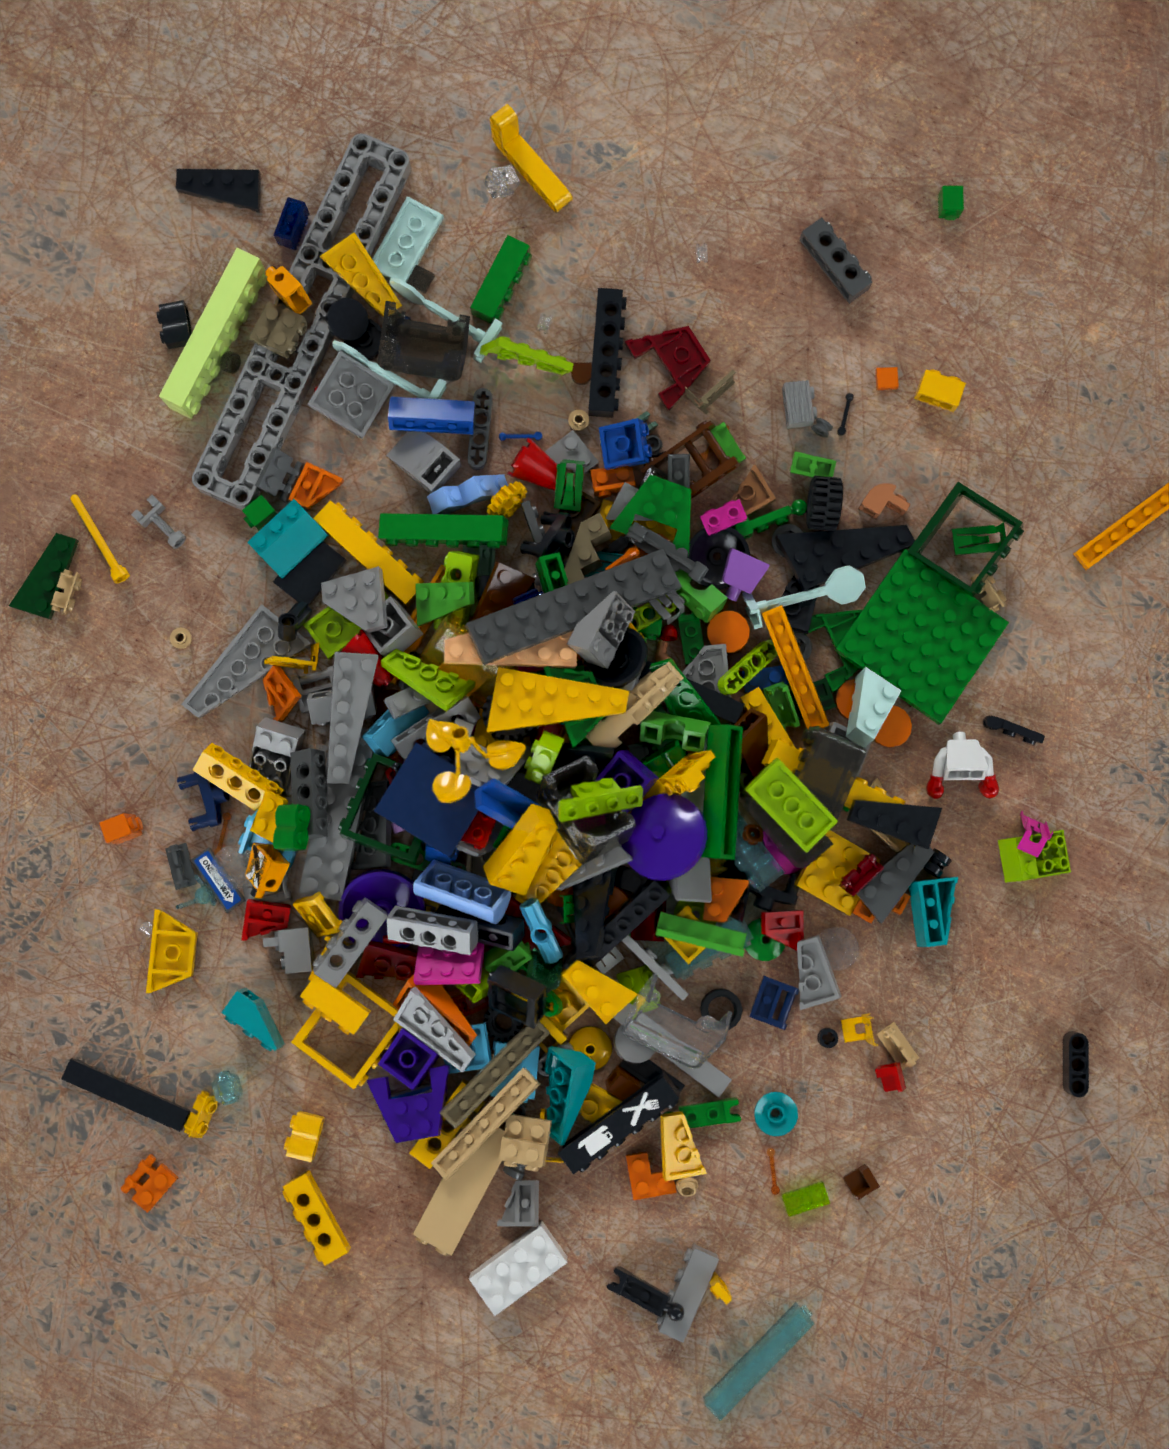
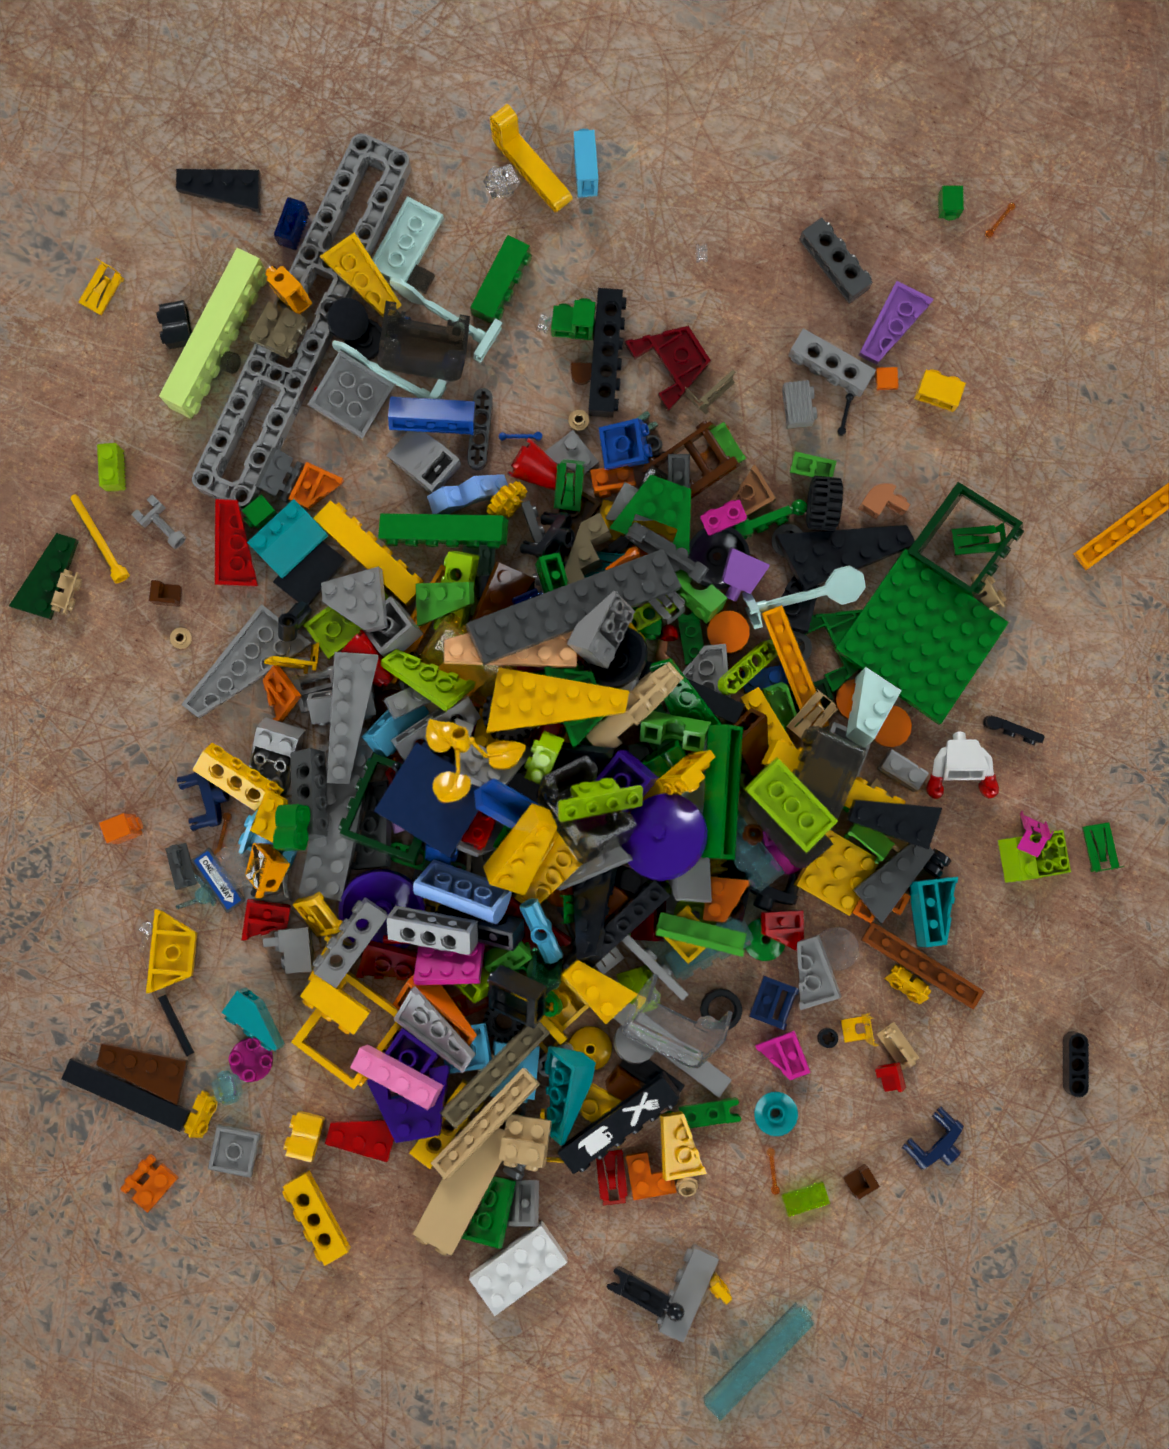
(96, 293): none -> yellow piece
(111, 467): none -> lime brick
(148, 1070): none -> reddish brown wing
(165, 594): none -> reddish brown panel
(180, 1034): none -> black bar
(232, 551): none -> red wing
(234, 1151): none -> light grey tile
(250, 1060): none -> dark pink dish
(362, 1137): none -> red wing
(397, 1076): none -> bright pink brick
(491, 1219): none -> green wing
(526, 356): lime wing -> none
(574, 321): none -> green brick
(585, 163): none -> medium azure window
(609, 1161): none -> red piece
(786, 1054): none -> dark pink wing
(809, 719): none -> tan piece
(822, 427): dark grey bush -> none
(827, 352): none -> light grey brick
(862, 875): dark red hinge -> none
(873, 840): none -> bright green hinge
(896, 317): none -> medium lavender wing
(902, 770): none -> light grey brick
(916, 990): none -> yellow hinge
(922, 965): none -> dark orange plate
(943, 1148): none -> dark blue connector
(990, 232): none -> clear orange hinge
(1099, 836): none -> green piece

